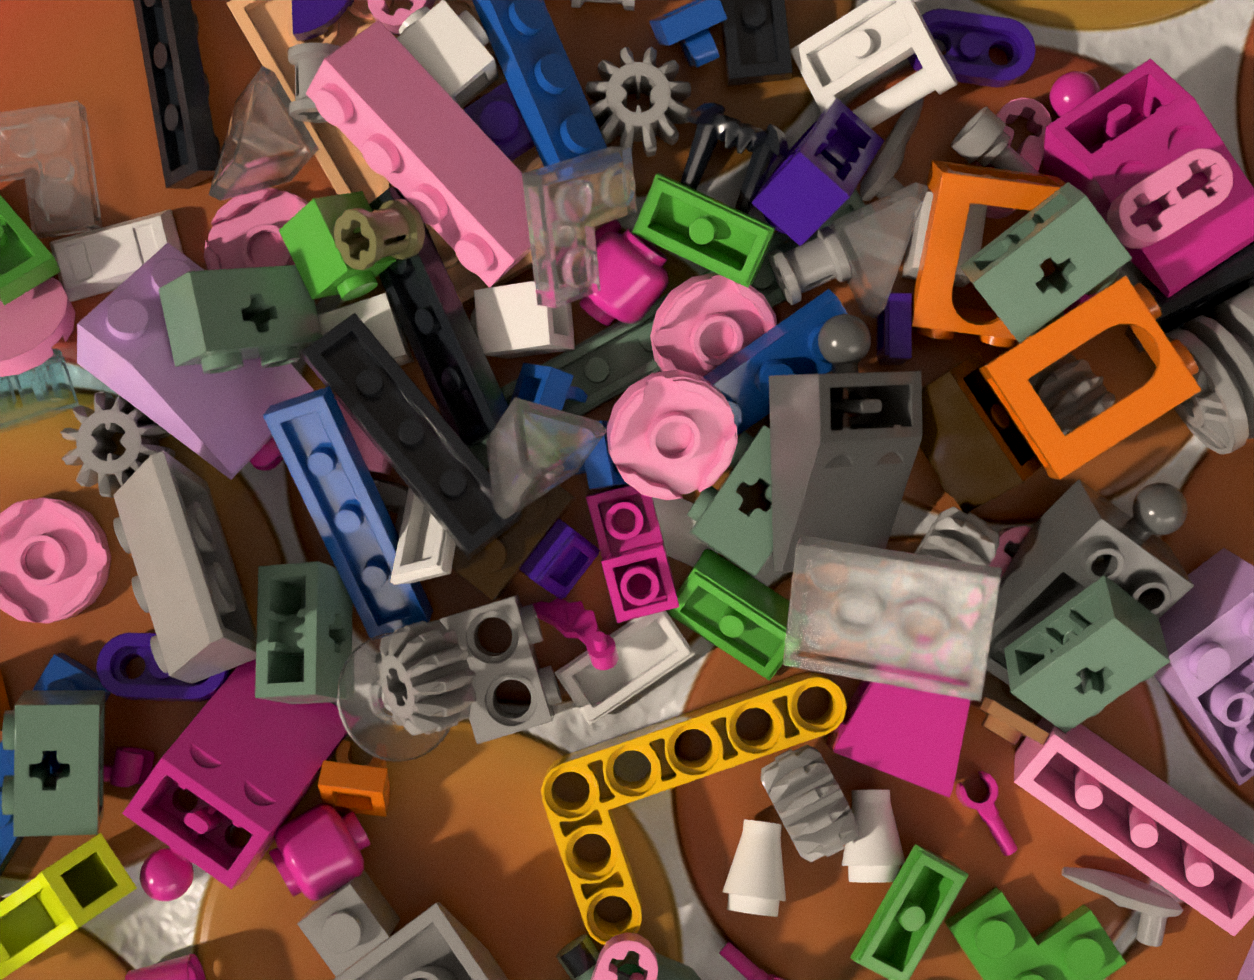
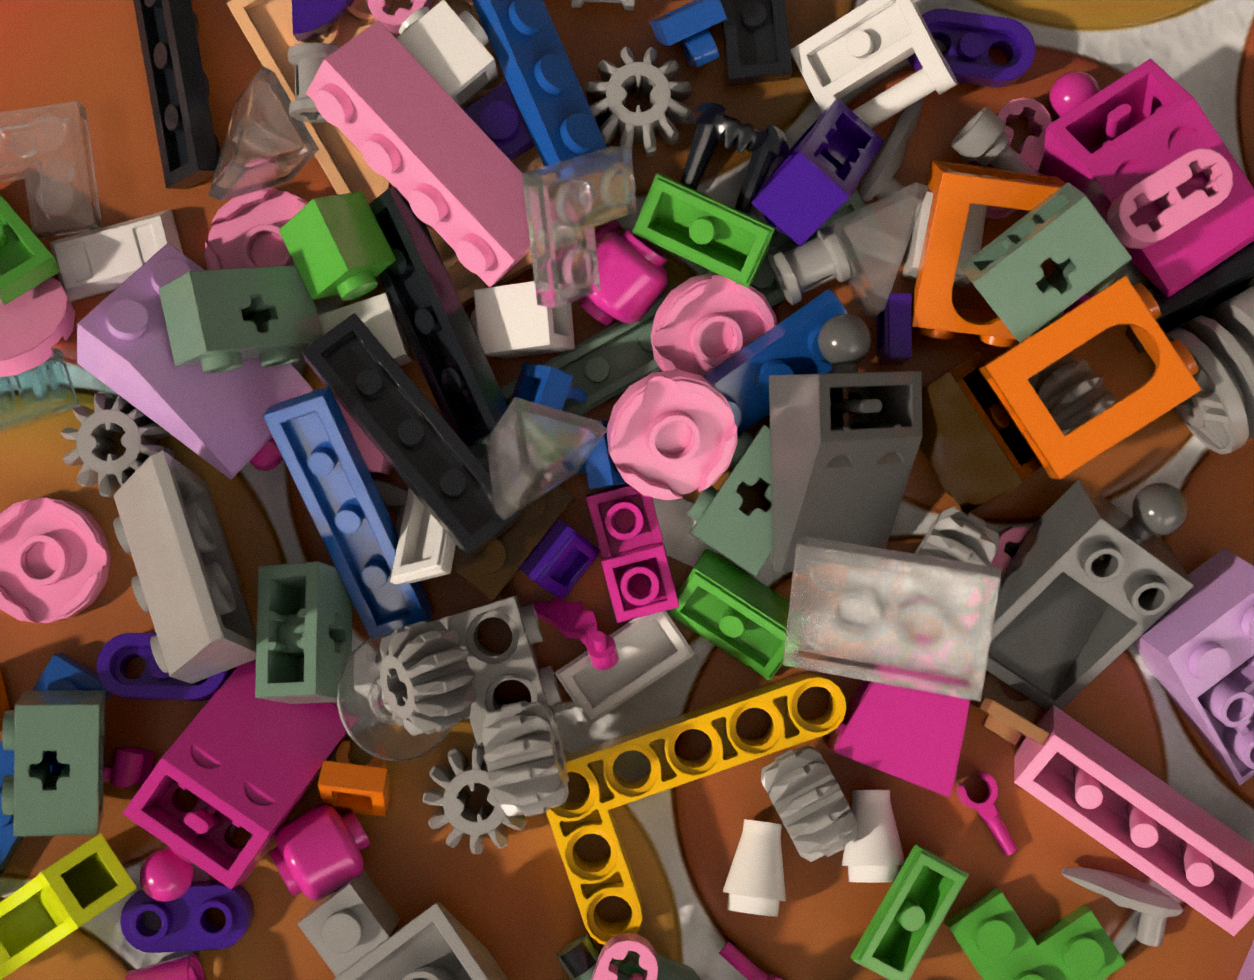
(186, 921): none -> dark purple plate
(379, 233): olive bush -> none
(455, 800): none -> light grey gear
(525, 758): none -> light grey gear
(1086, 655): sand green brick -> none

